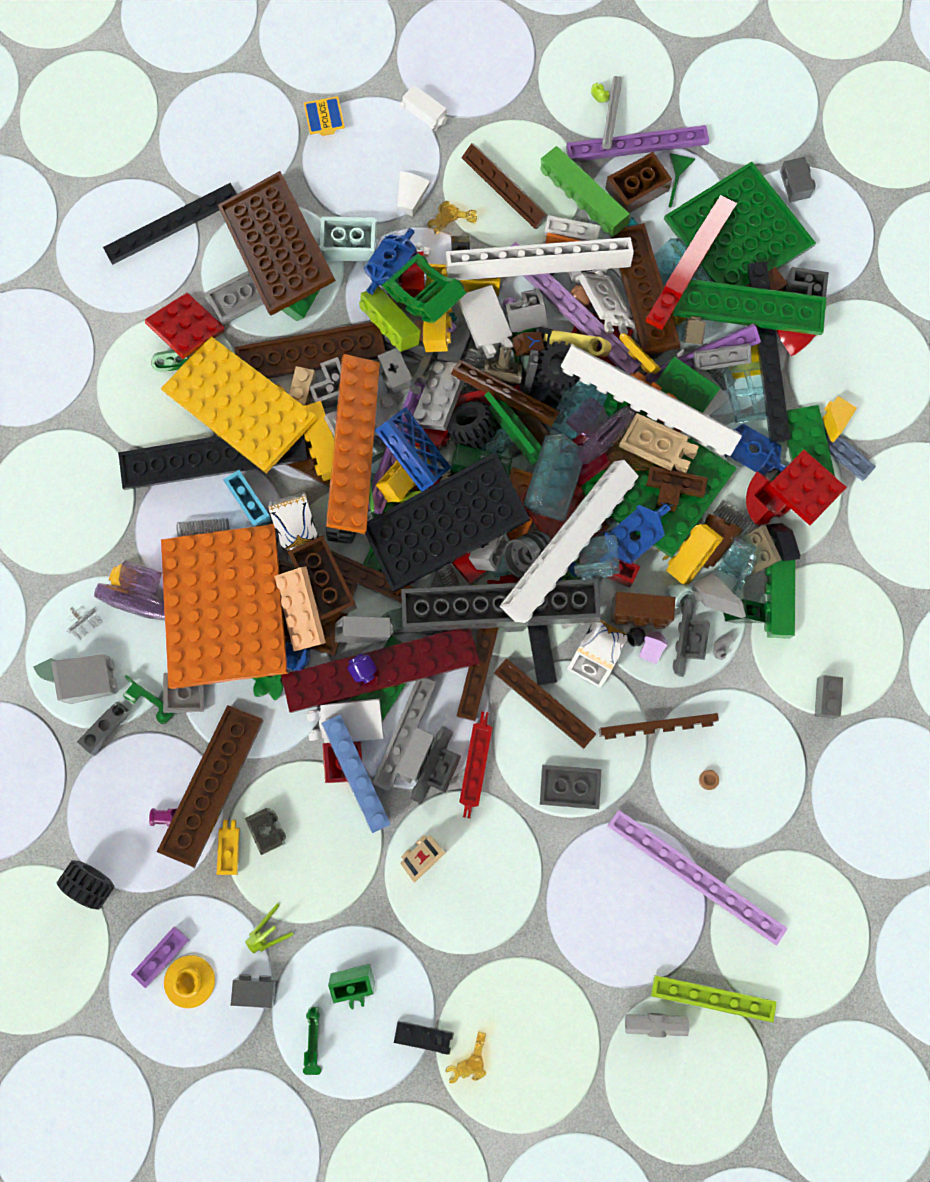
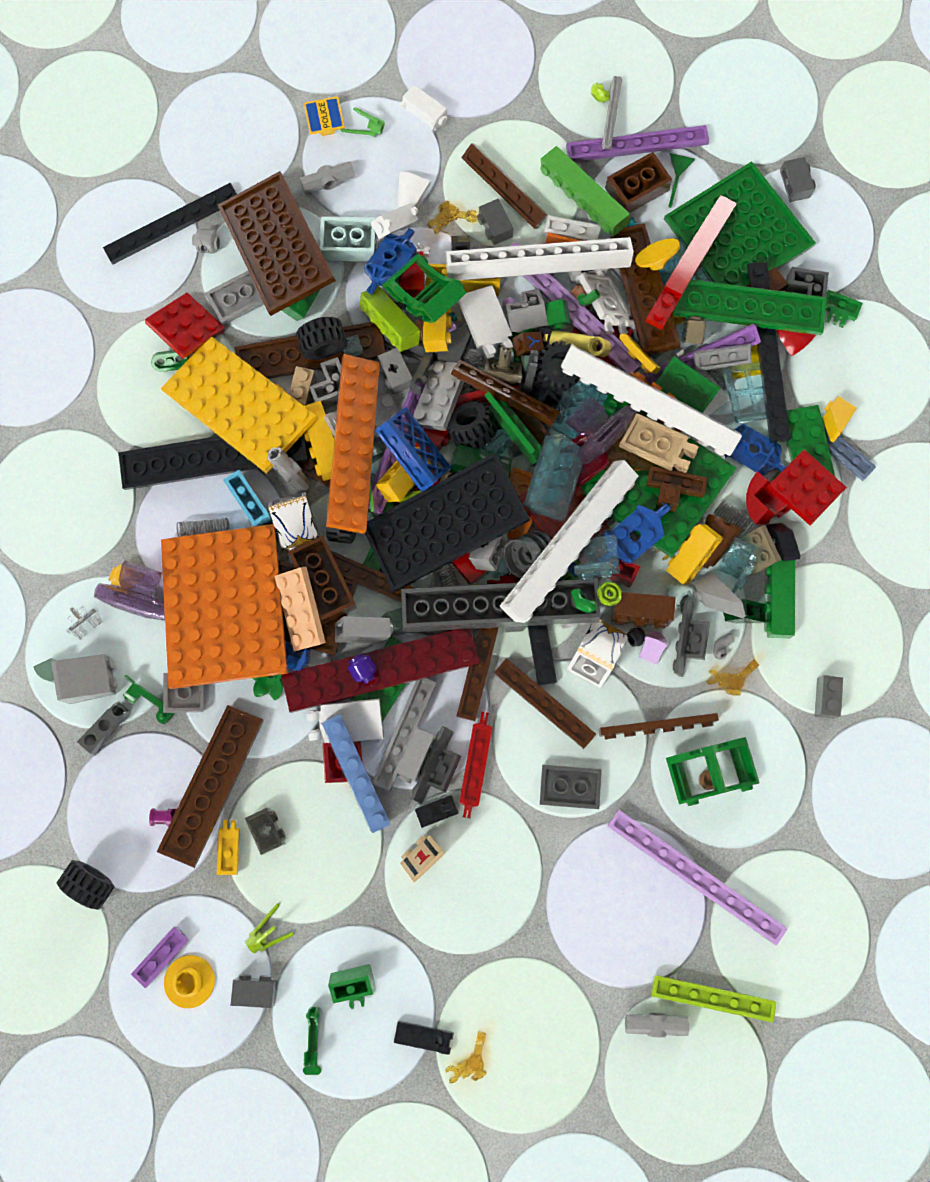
(206, 241): none -> light grey head
(288, 469): none -> light grey piece
(321, 338): none -> black tyre
(327, 177): none -> light grey piece
(354, 346): none -> clear light blue tile
(375, 125): none -> bright green plant
(395, 220): none -> white brick
(436, 811): none -> black hinge
(495, 221): none -> dark grey brick
(557, 314): none -> green brick
(582, 603): none -> green arm
(584, 300): none -> green arm
(613, 589): none -> lime plate
(658, 254): none -> yellow piece
(733, 681): none -> clear yellow piece
(742, 761): none -> green window
(841, 308): none -> green hinge

